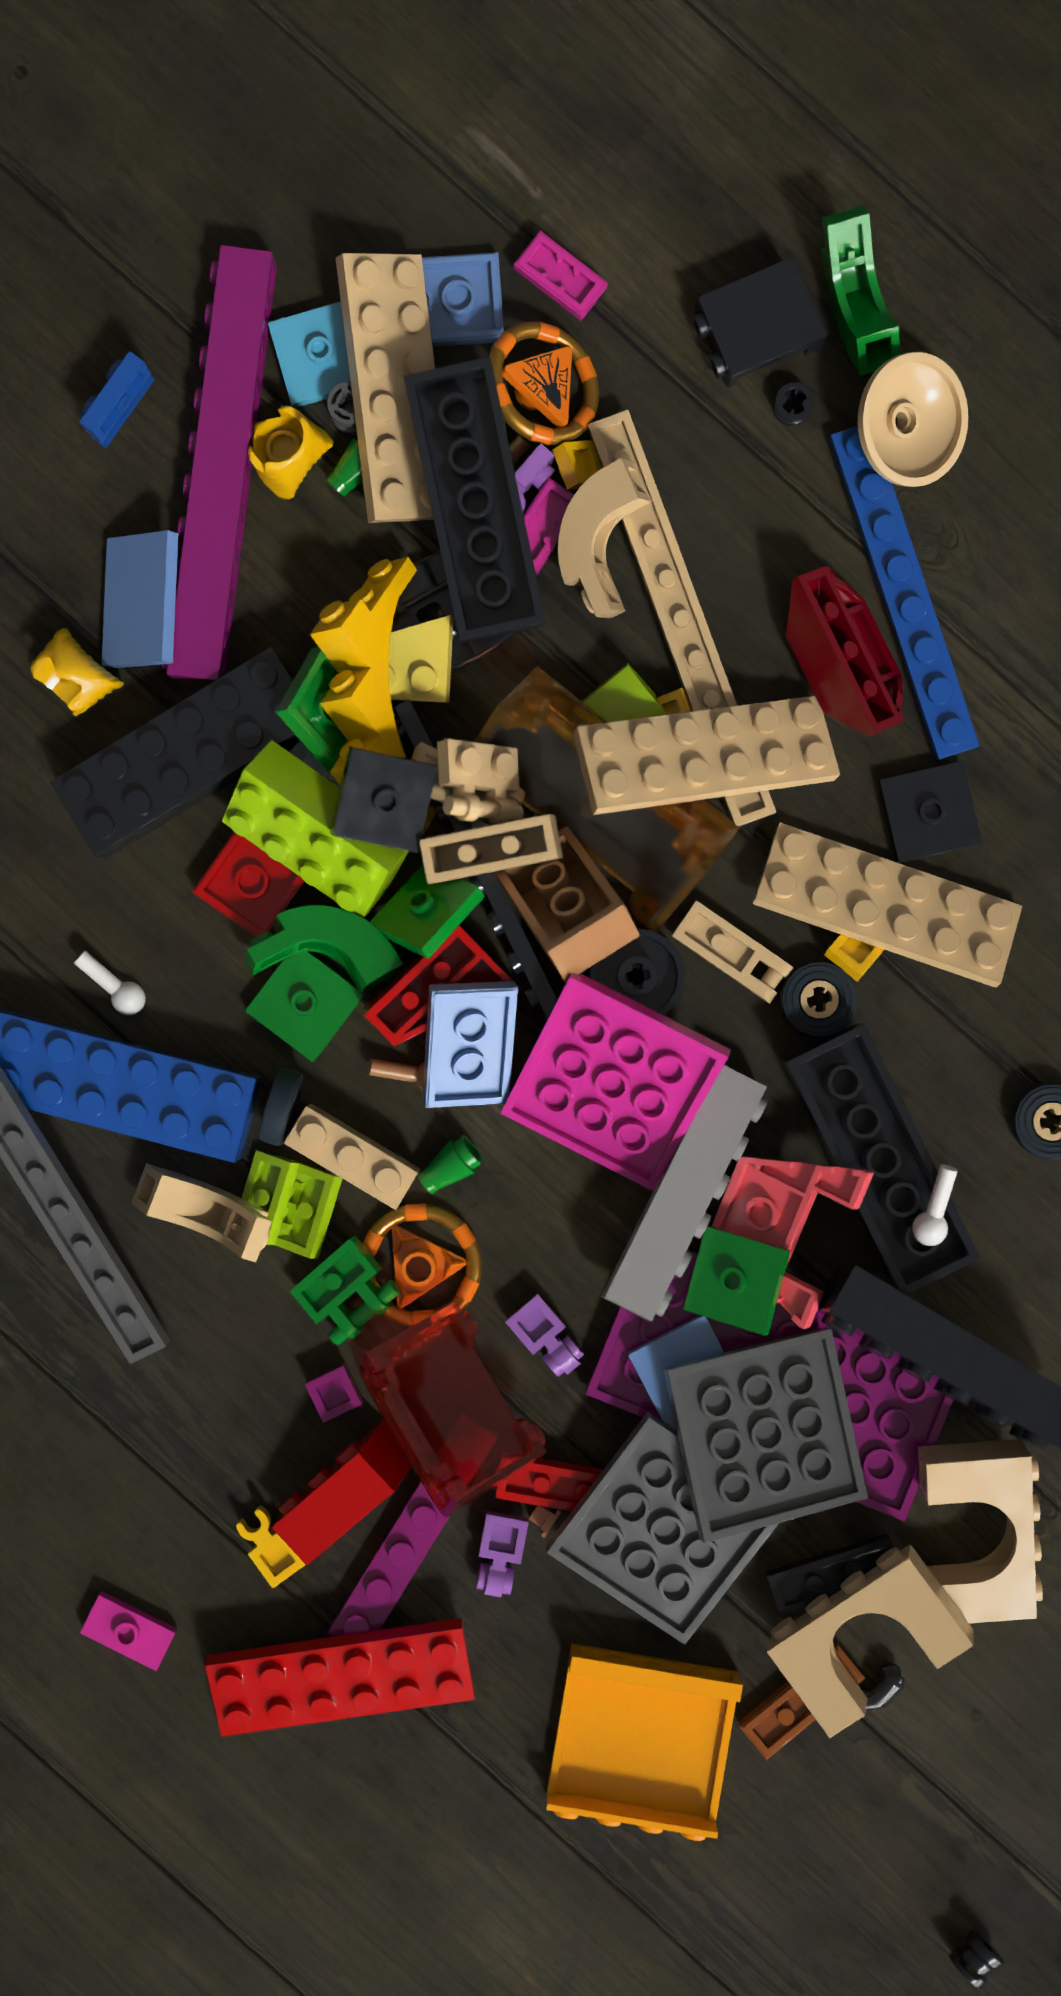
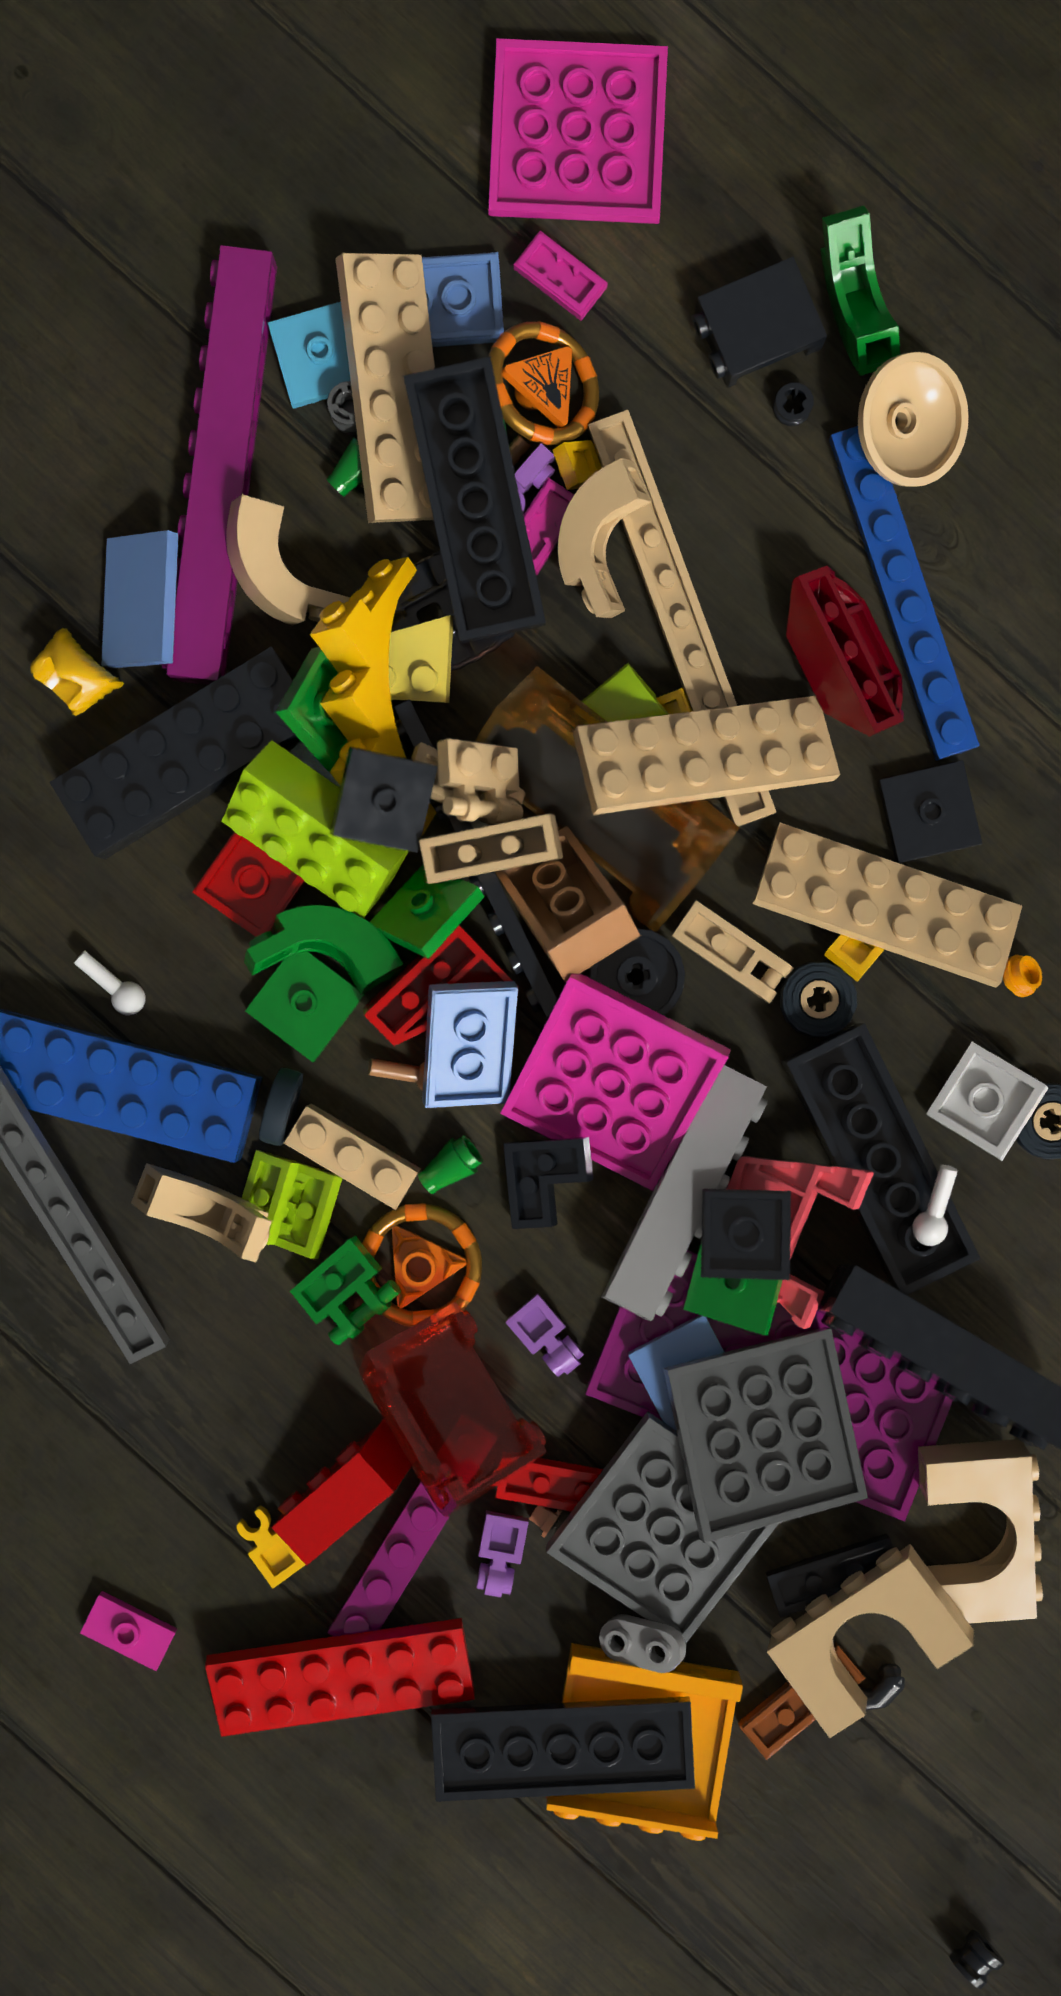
(124, 389): blue plate -> none
(258, 566): none -> tan arch
(287, 450): yellow hair -> none
(333, 1392): magenta plate -> none
(534, 1170): none -> black plate
(563, 1749): none -> black plate
(578, 131): none -> dark pink plate
(639, 1640): none -> light grey plate
(746, 1234): none -> black plate
(987, 1101): none -> white plate
(1022, 975): none -> light orange plate

